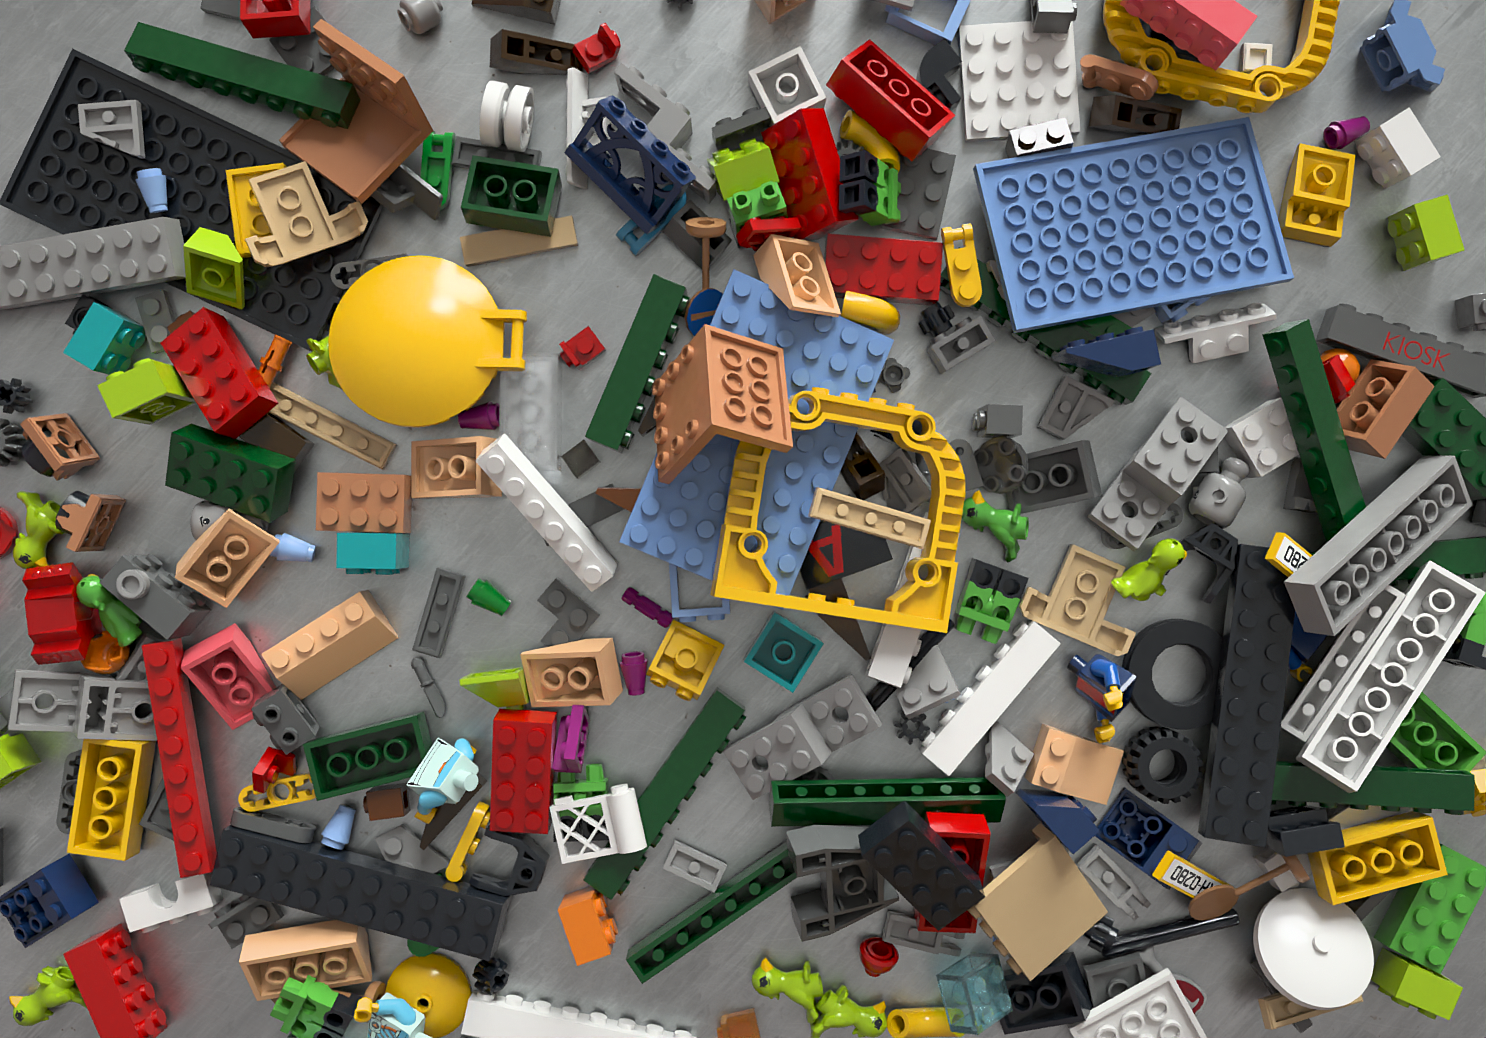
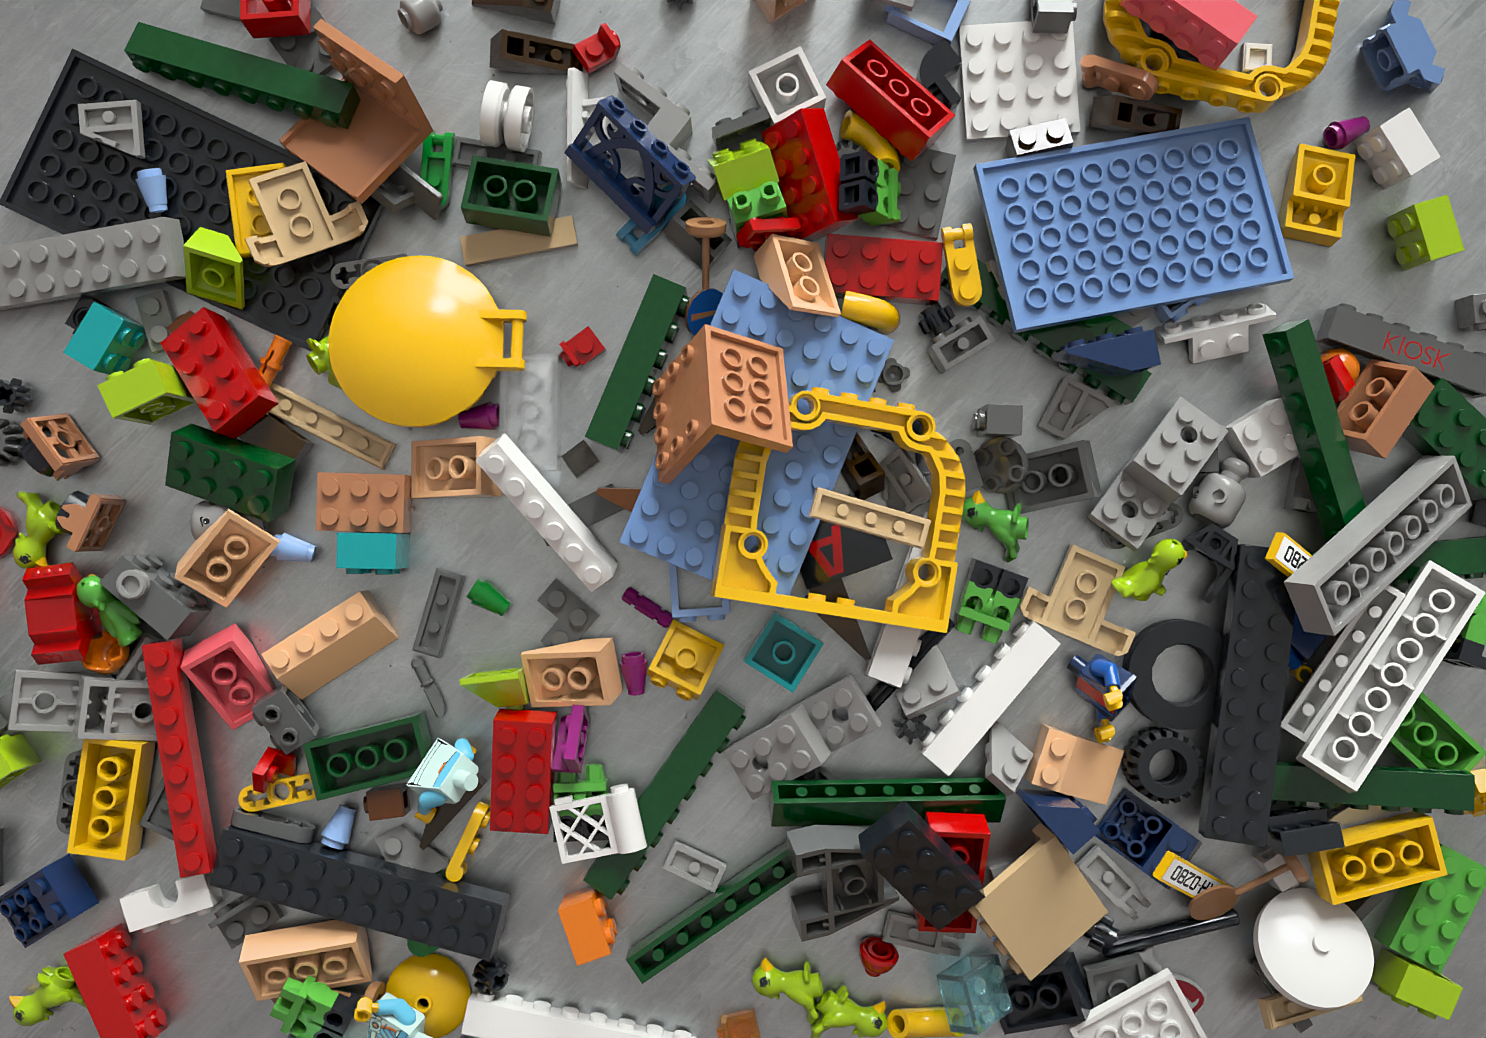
(521, 881): black piece -> none

